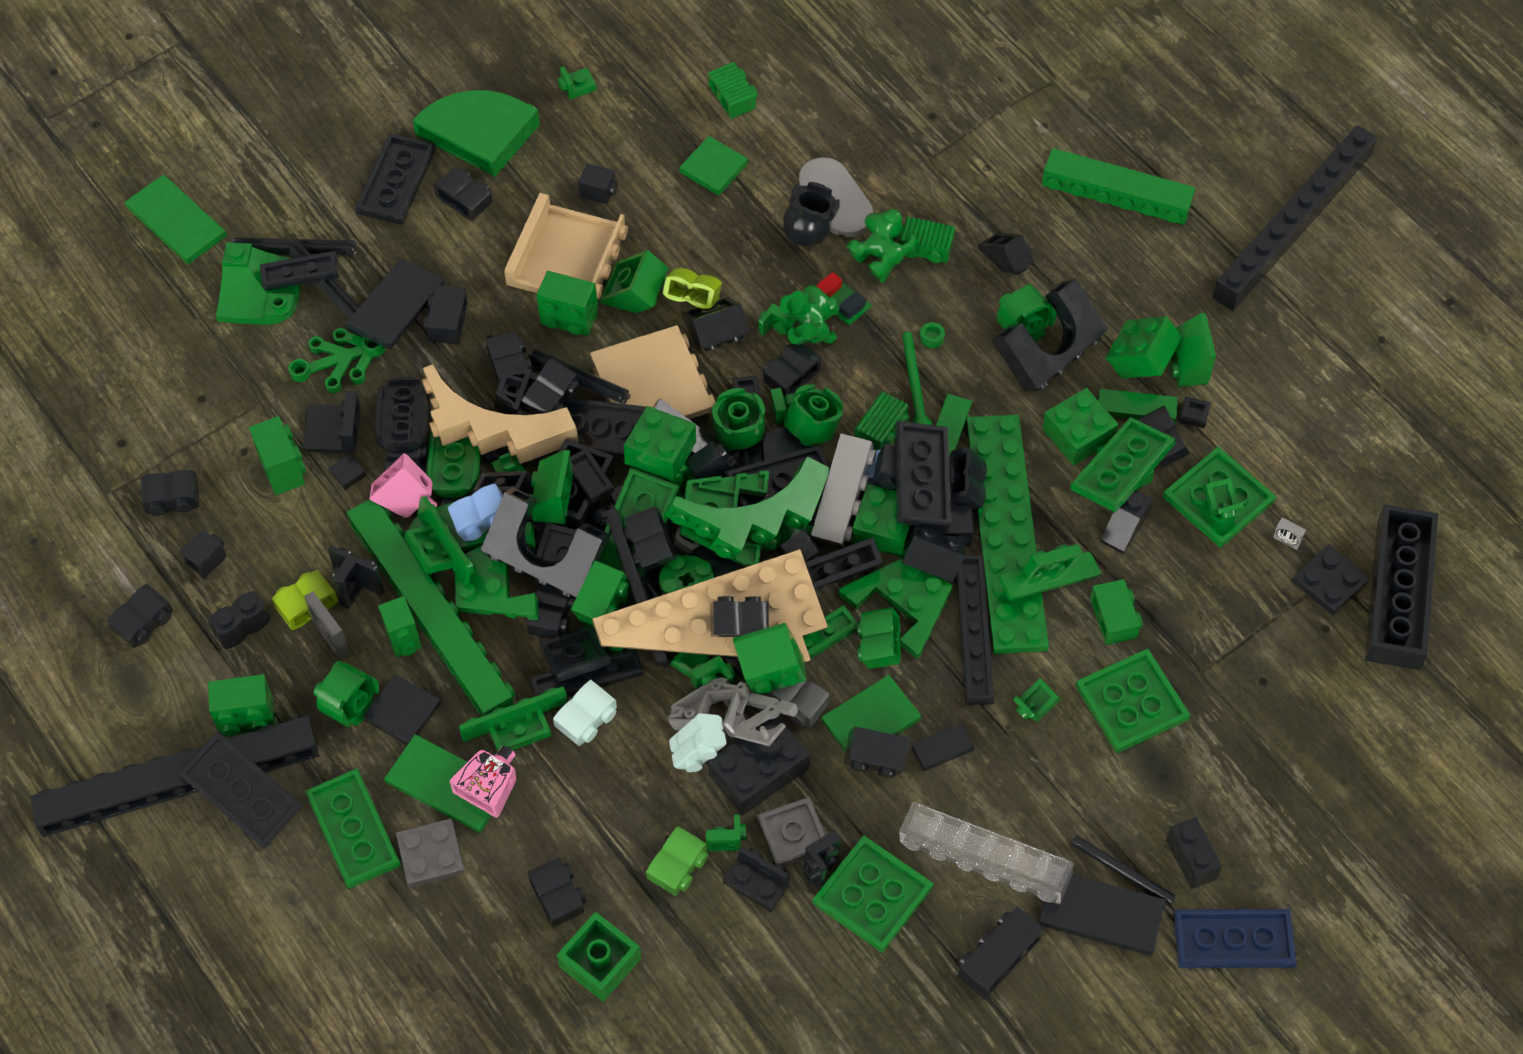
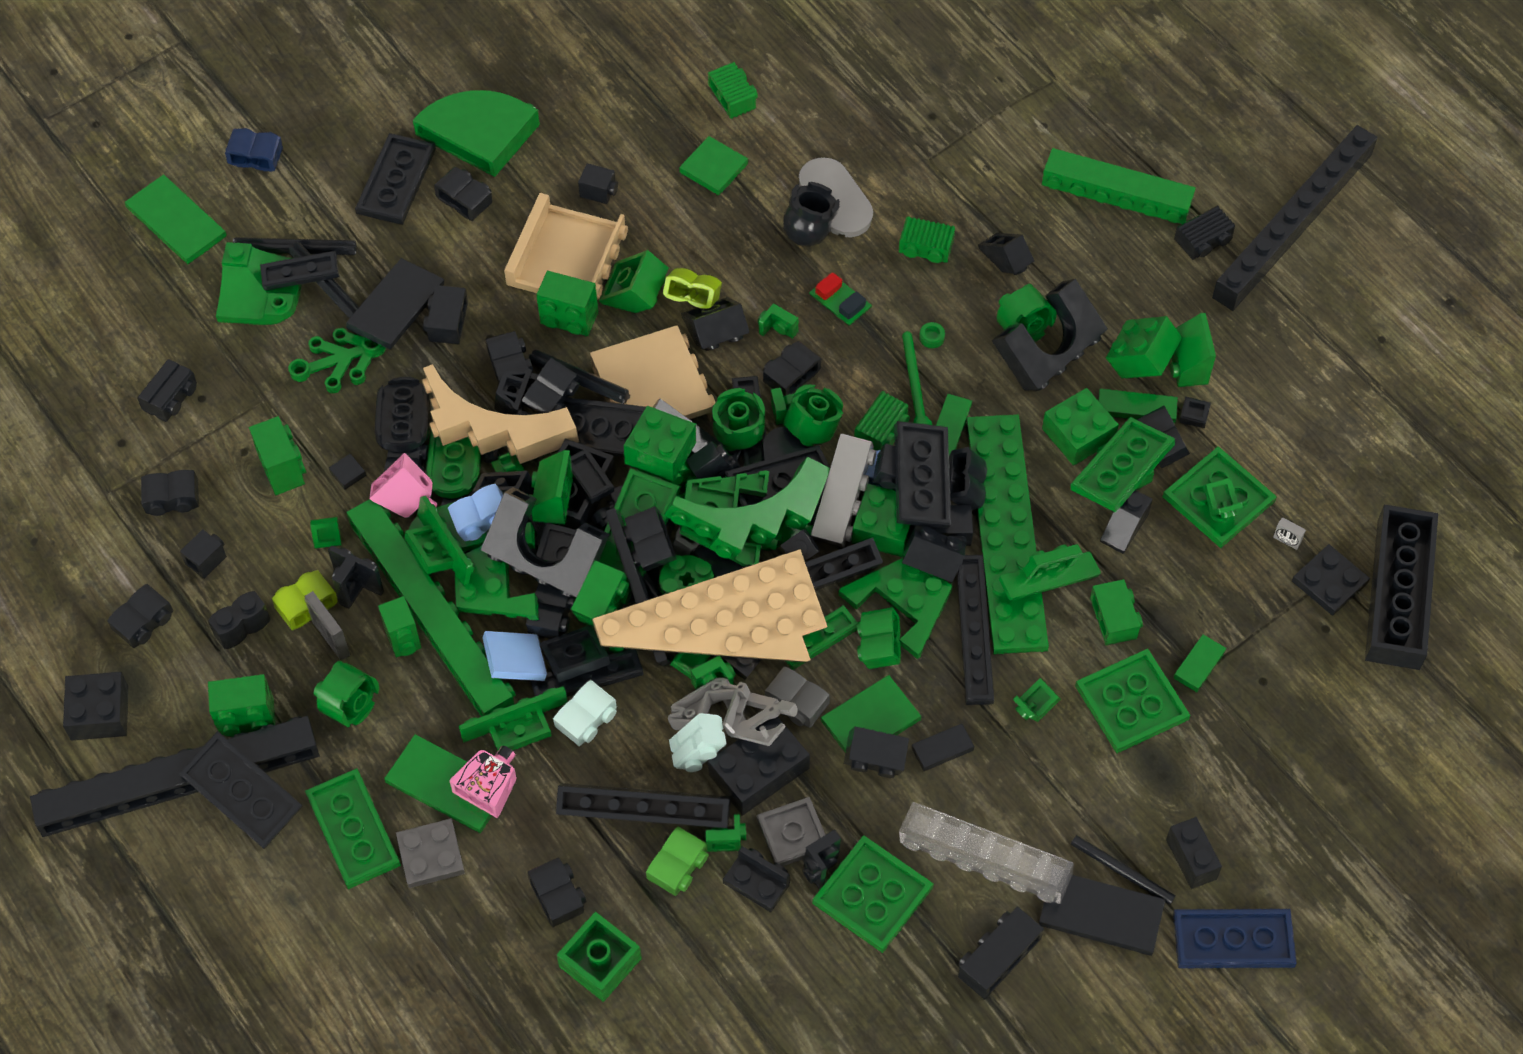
(95, 706): none -> black brick
(167, 390): none -> black brick
(253, 149): none -> dark blue brick
(325, 532): none -> green tile
(333, 426): black bracket -> none
(401, 709): black tile -> none
(514, 656): none -> light blue tile
(576, 82): green bracket -> none
(643, 805): none -> black brick
(738, 618): black brick -> none
(770, 659): green slope -> none
(811, 309): green animal -> none
(884, 228): green animal -> none
(1199, 663): none -> green tile
(1205, 233): none -> black brick

